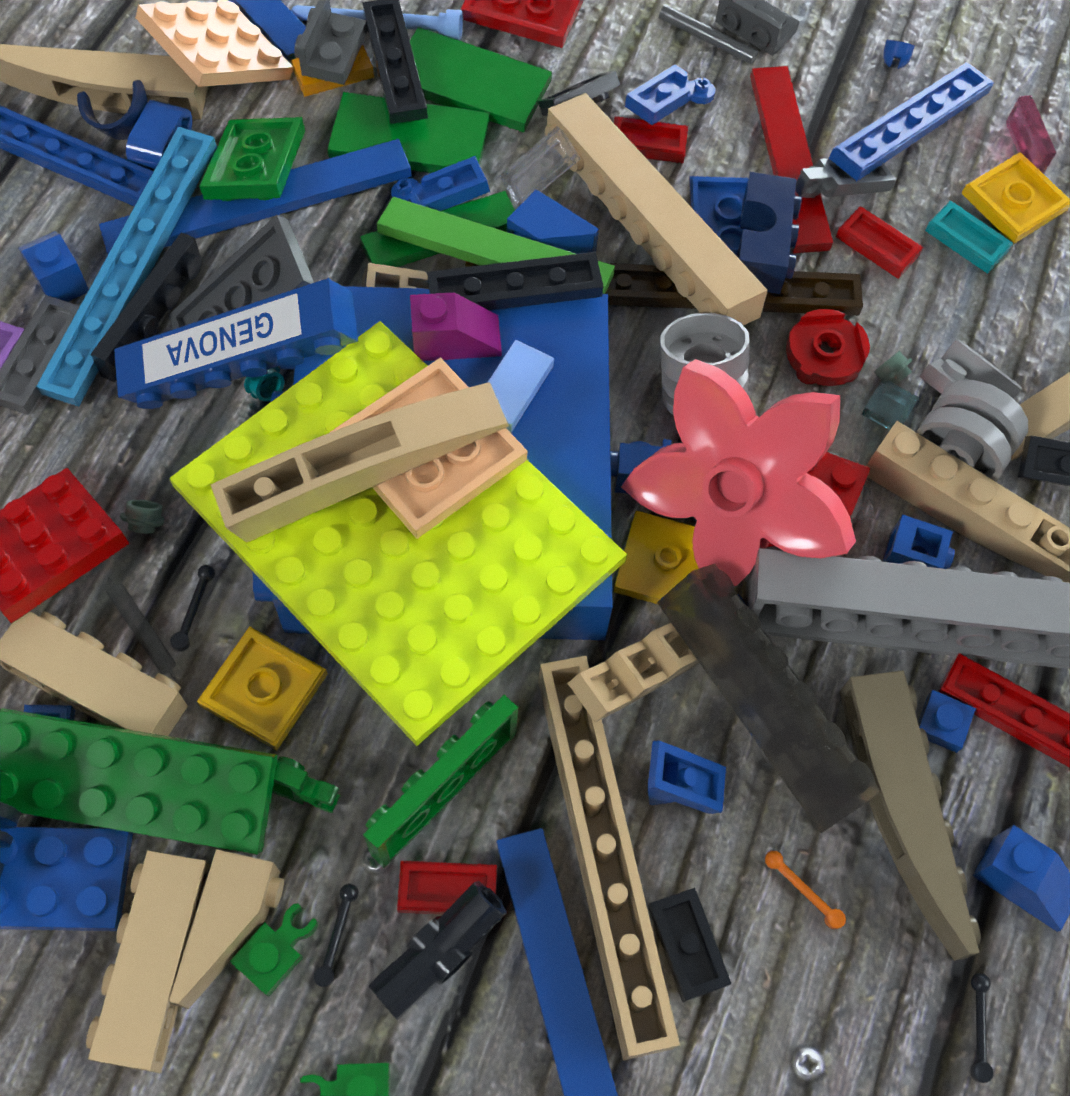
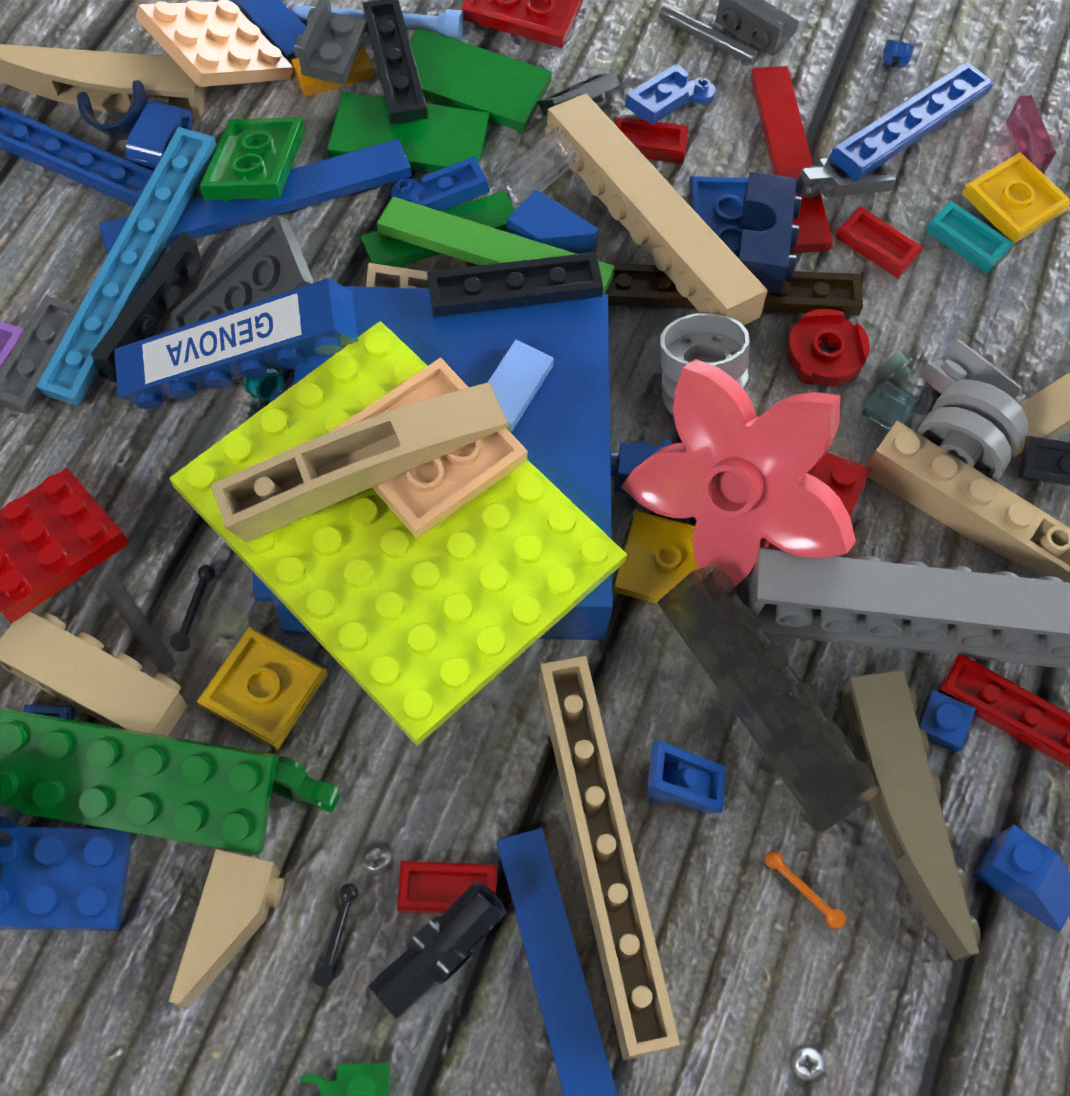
(54, 267): blue slope -> none
(142, 516): sand green plate -> none
(152, 941): tan brick -> none
(270, 954): green plate -> none
(430, 791): green plate -> none
(453, 328): magenta slope -> none
(633, 672): tan slope -> none
(689, 945): black plate -> none
(919, 542): blue brick -> none
(981, 1070): black hinge -> none

